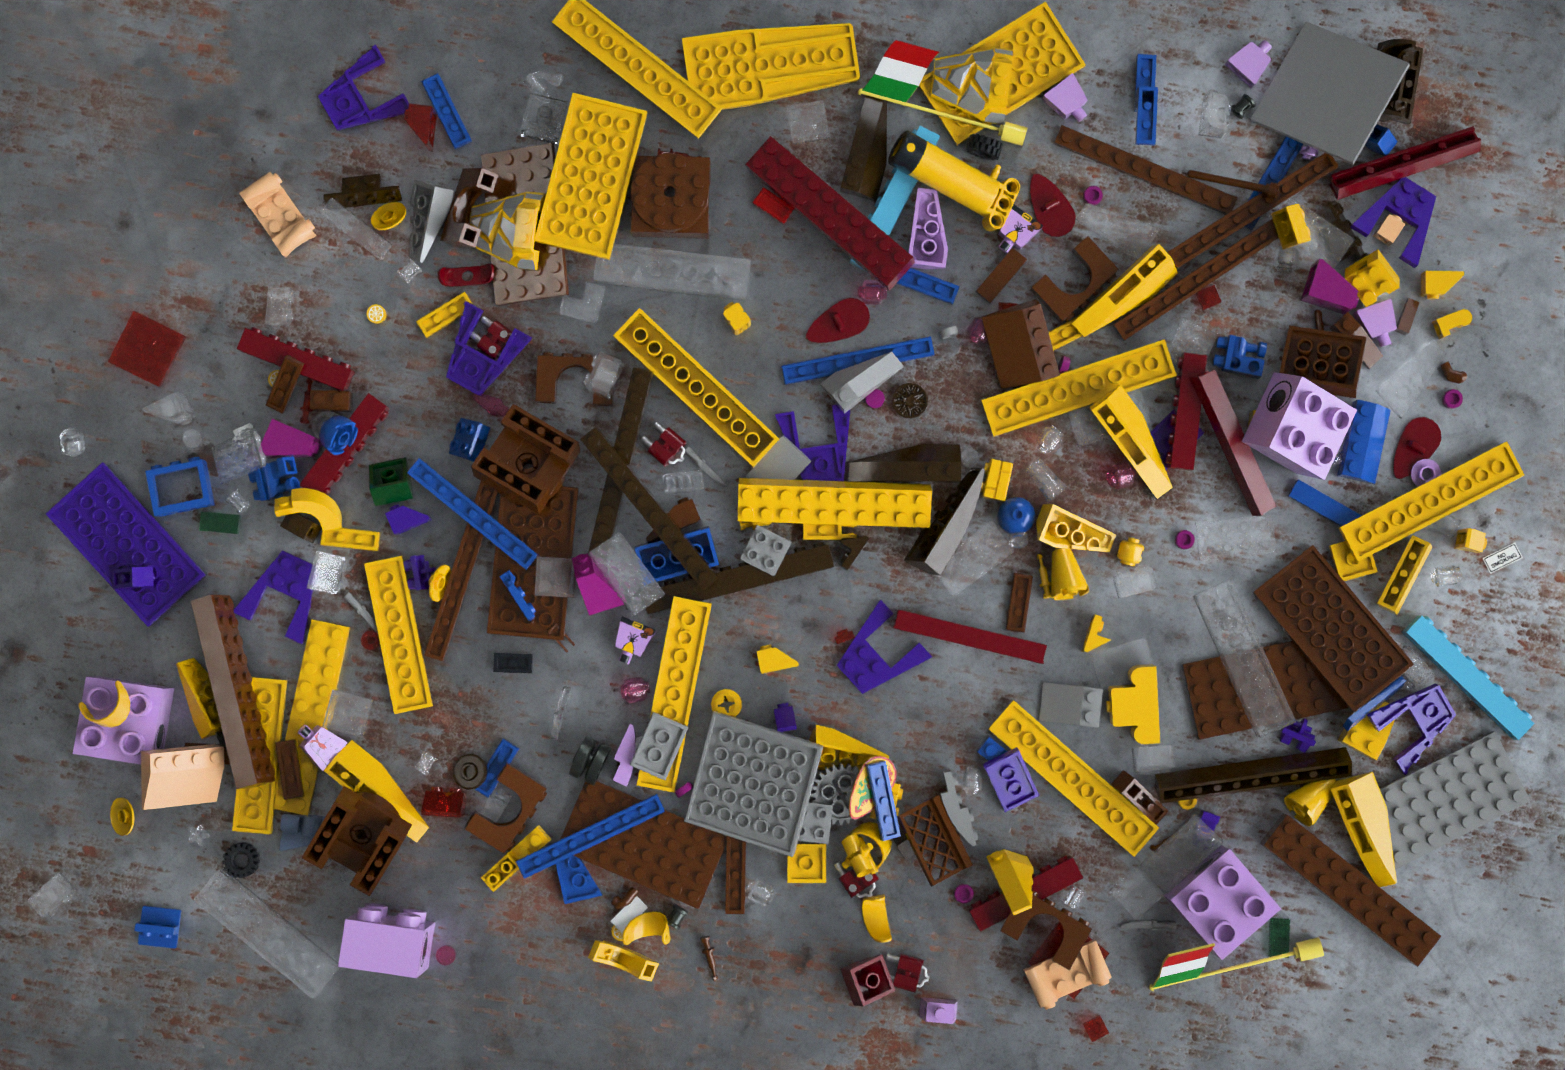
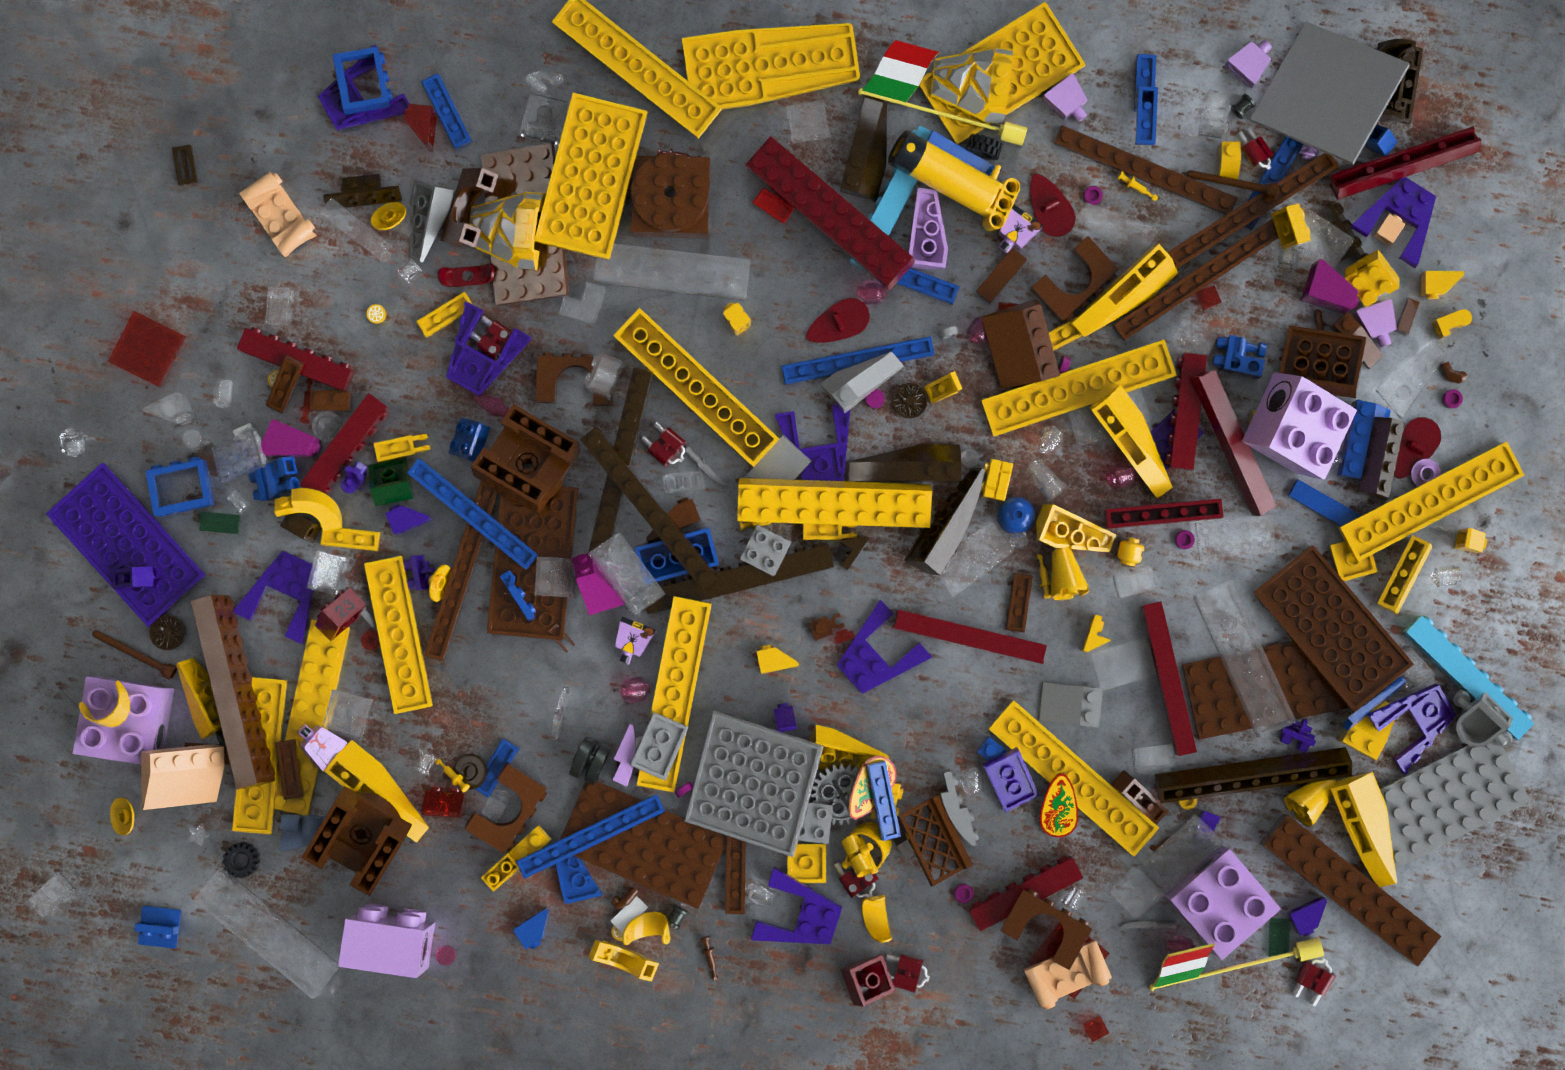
(167, 632): none -> dark brown wheel
(167, 670): none -> reddish brown piece
(194, 179): none -> dark brown tile
(223, 393): none -> clear brick
(337, 433): blue cylinder -> none
(339, 614): none -> dark red brick
(354, 478): none -> dark purple hips
(365, 105): none -> blue window
(399, 447): none -> yellow hinge
(456, 779): none -> yellow piece
(513, 663): black plate -> none
(532, 930): none -> blue slope
(731, 696): yellow gear -> none
(815, 920): none -> dark purple wing
(823, 627): none -> reddish brown plate
(938, 1010): lavender torso -> none
(943, 387): none -> yellow slope
(960, 153): none -> blue tile
(1014, 878): yellow wedge -> none
(1059, 808): none -> shield
(1135, 185): none -> yellow piece
(1137, 704): yellow brick -> none
(1163, 514): none -> dark red brick
(1168, 679): none -> dark red tile
(1179, 944): none -> clear pink head
(1229, 159): none -> yellow slope
(1256, 149): none -> dark red piece
(1307, 916): none -> dark purple slope
(1315, 978): none -> dark red piece
(1381, 457): none -> dark brown slope
(1482, 721): none -> light grey piece
(1502, 558): white sticker -> none

